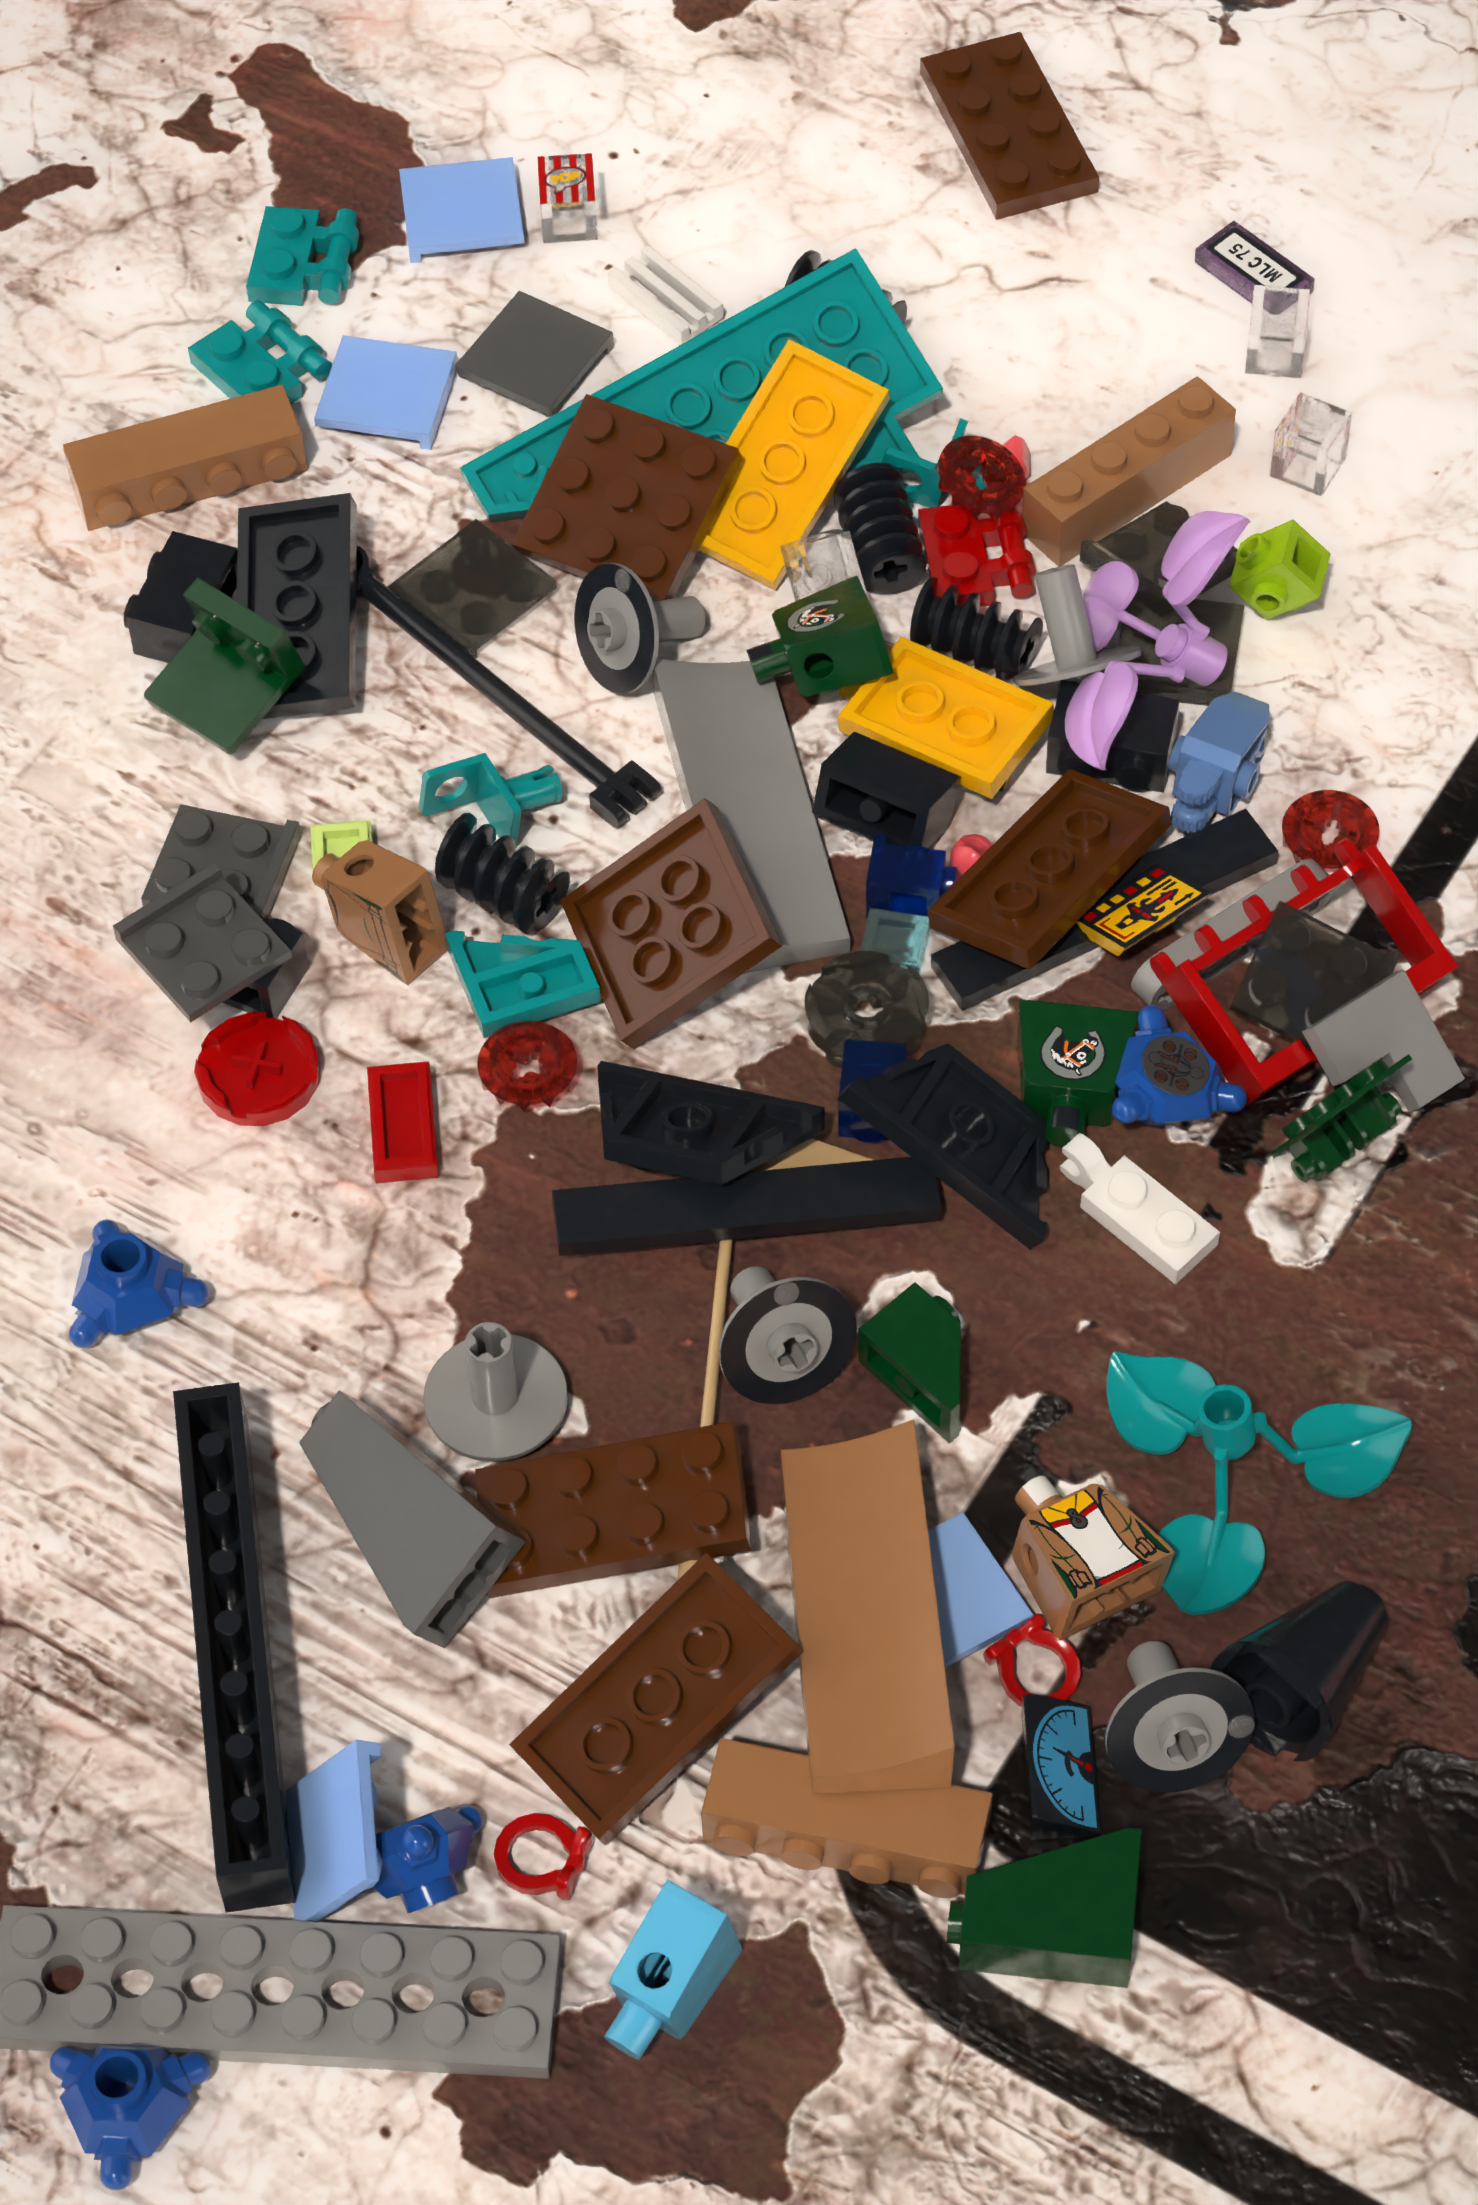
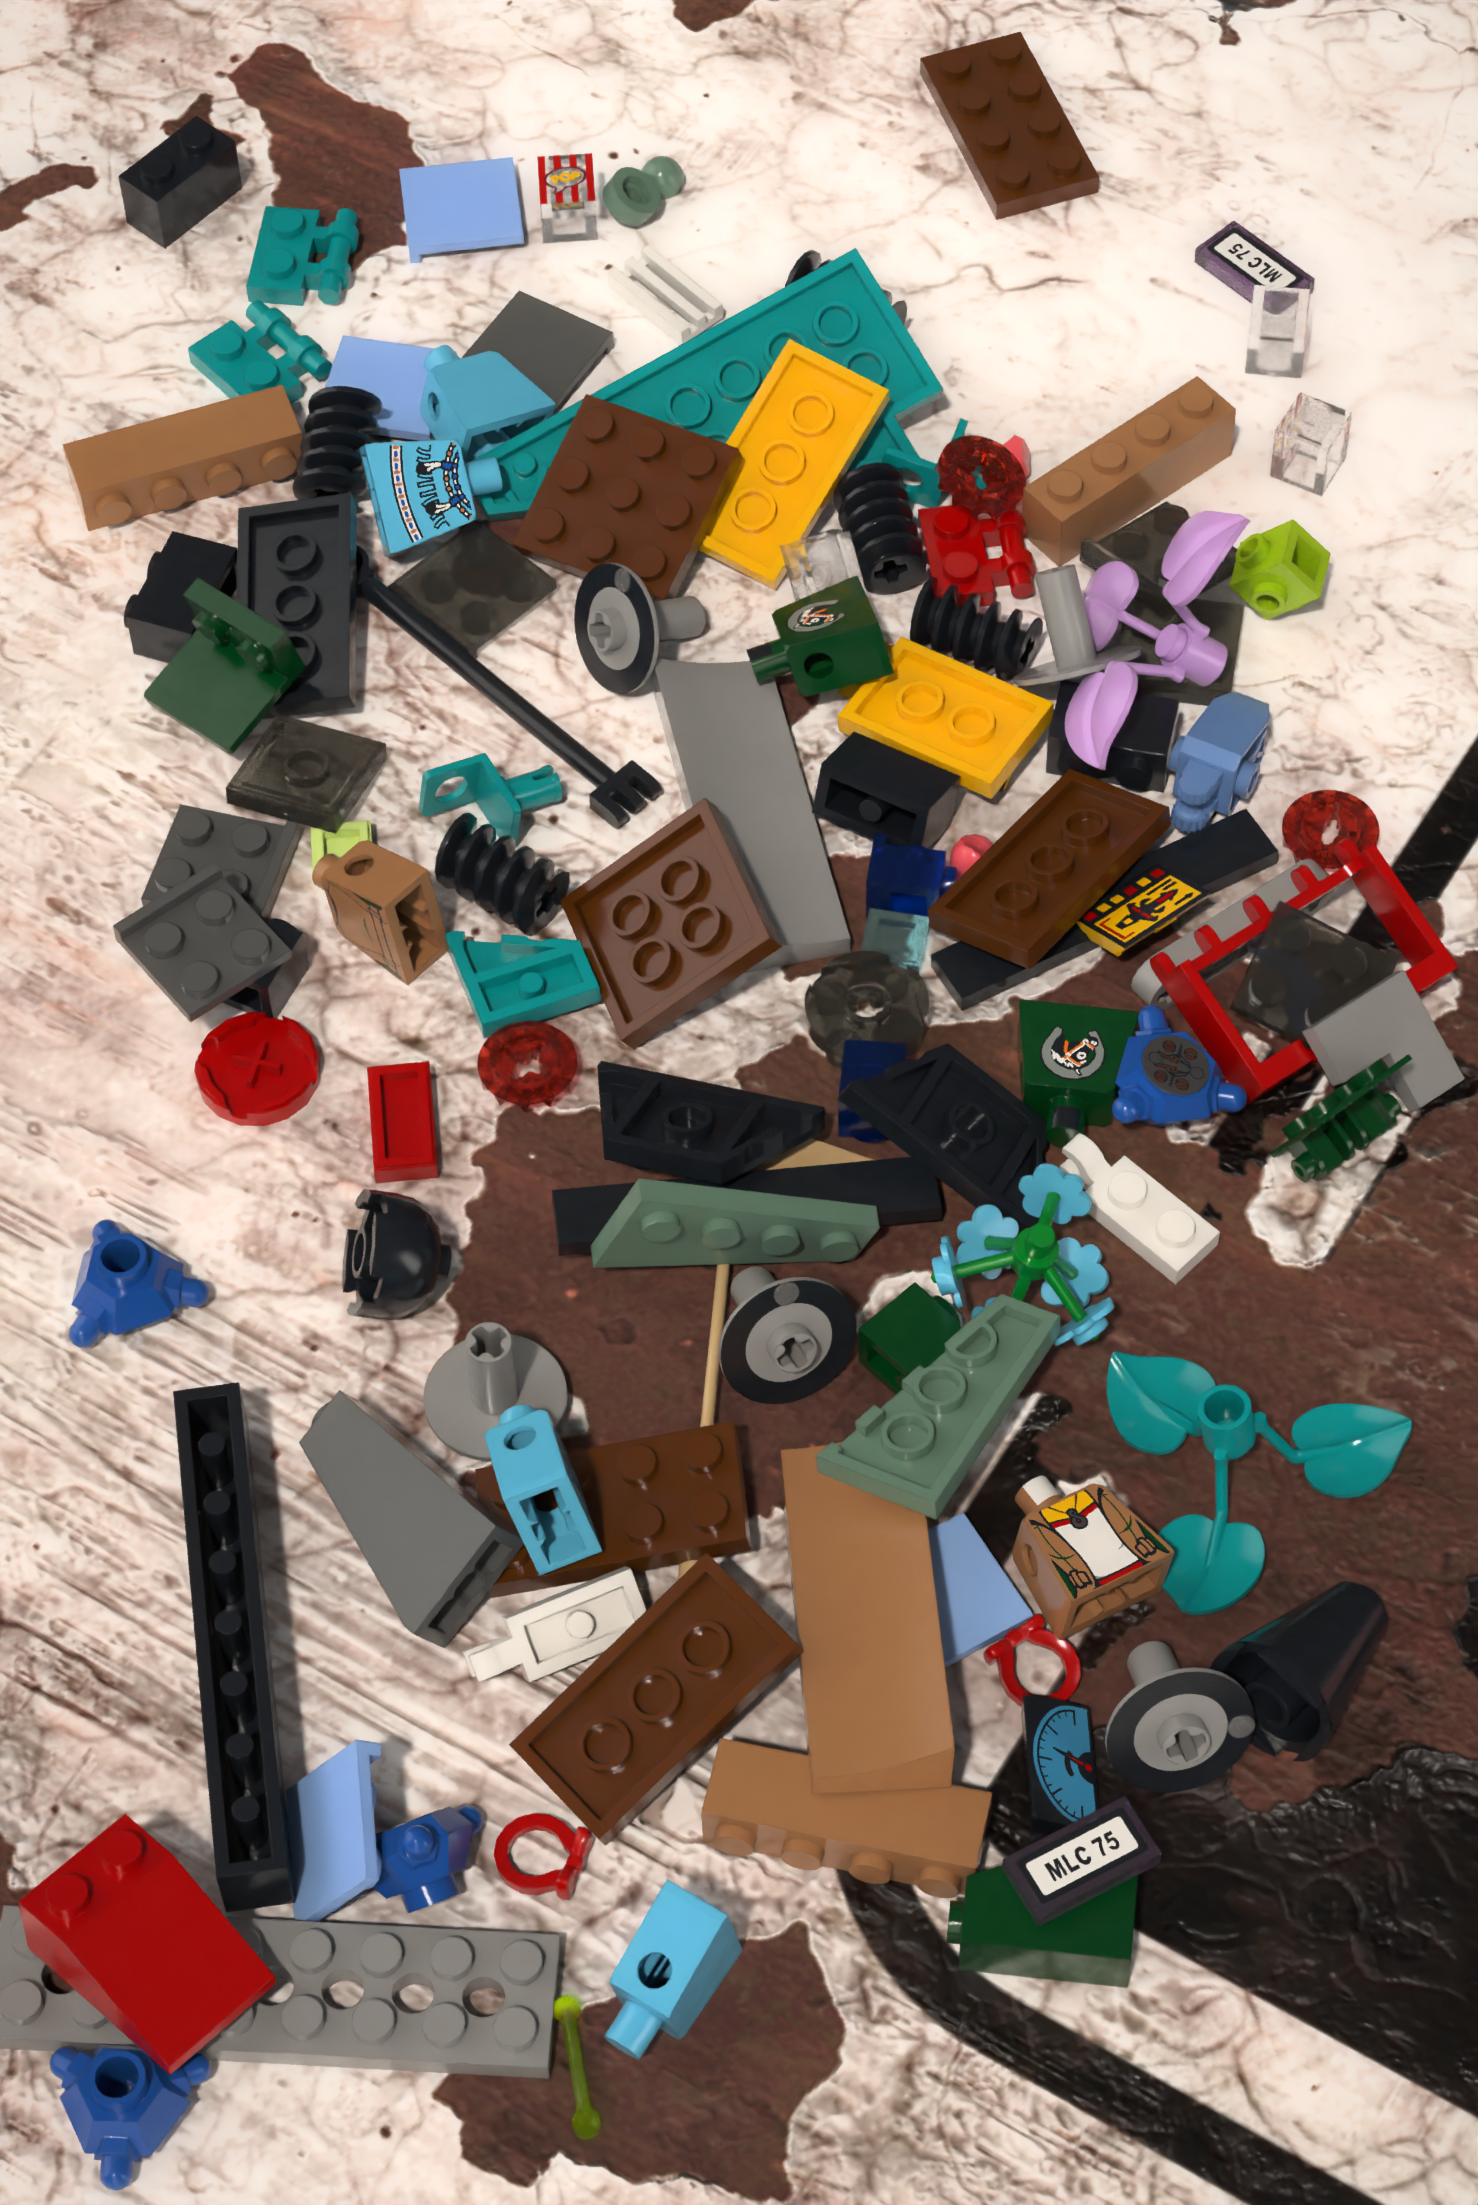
(143, 1944): none -> red slope
(180, 182): none -> black brick
(306, 773): none -> clear smoke tile
(335, 430): none -> black piece
(393, 1256): none -> black cylinder
(423, 489): none -> medium azure torso
(479, 400): none -> medium azure torso
(530, 1461): none -> medium azure torso
(561, 1628): none -> white plate
(585, 2121): none -> clear neon green hinge
(637, 194): none -> sand green plate
(715, 1226): none -> sand green wing
(945, 1413): none -> sand green wing
(1067, 1267): none -> medium azure plant
(1081, 1861): none -> tile

